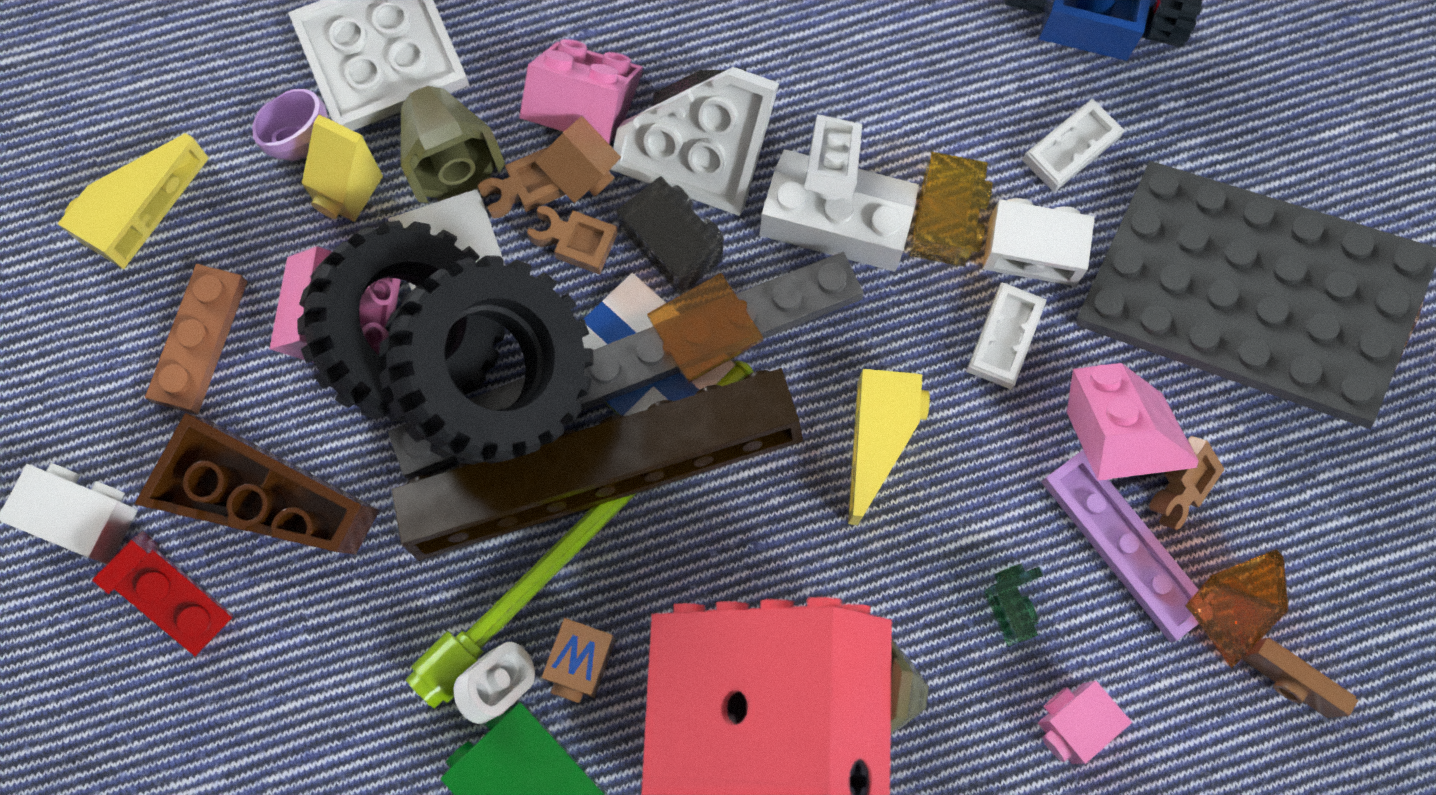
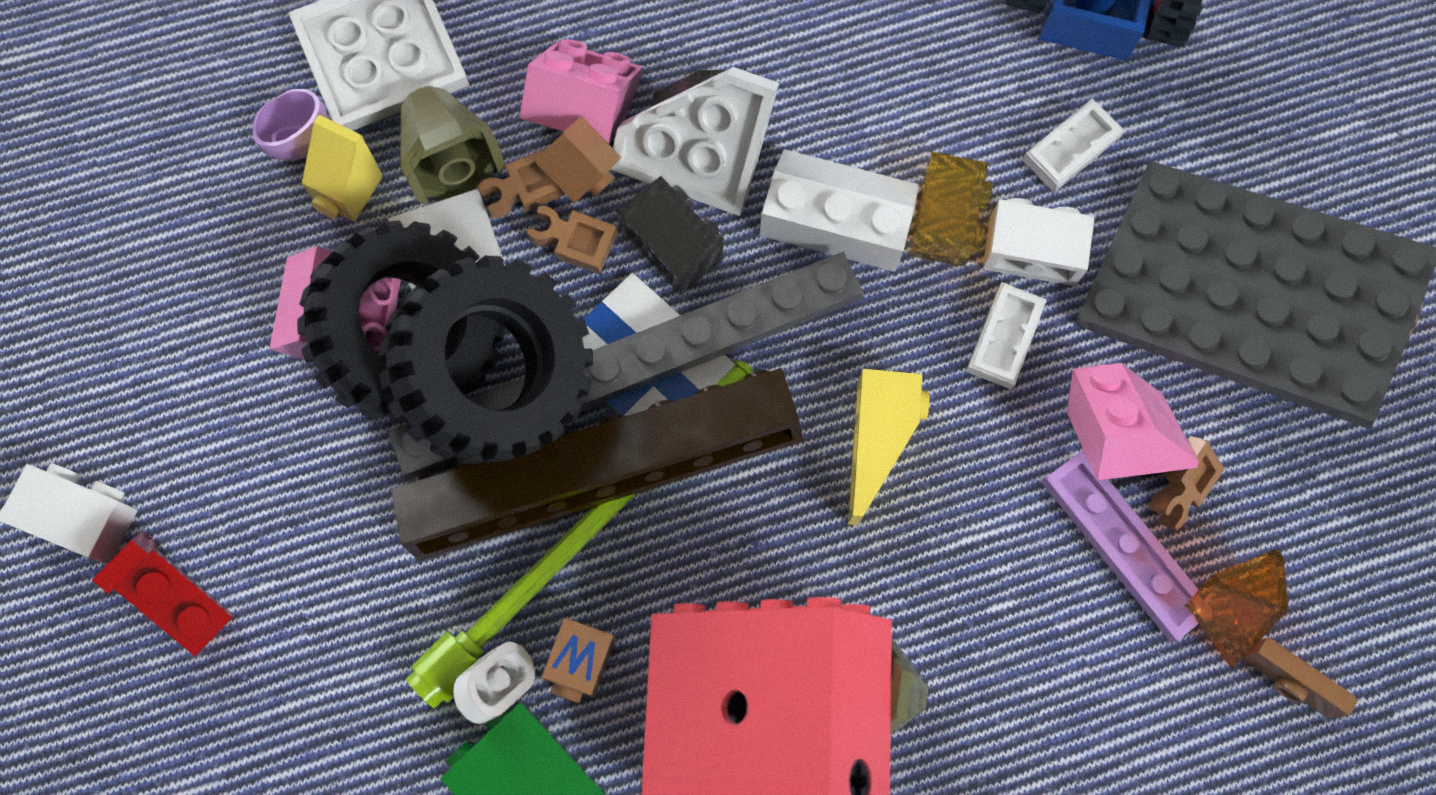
(128, 204): light yellow slope -> none
(196, 339): nougat plate -> none
(239, 485): reddish brown wedge -> none
(705, 327): clear orange piece -> none
(833, 158): white plate -> none
(1012, 611): clear green bracket -> none
(1081, 722): bright pink brick -> none

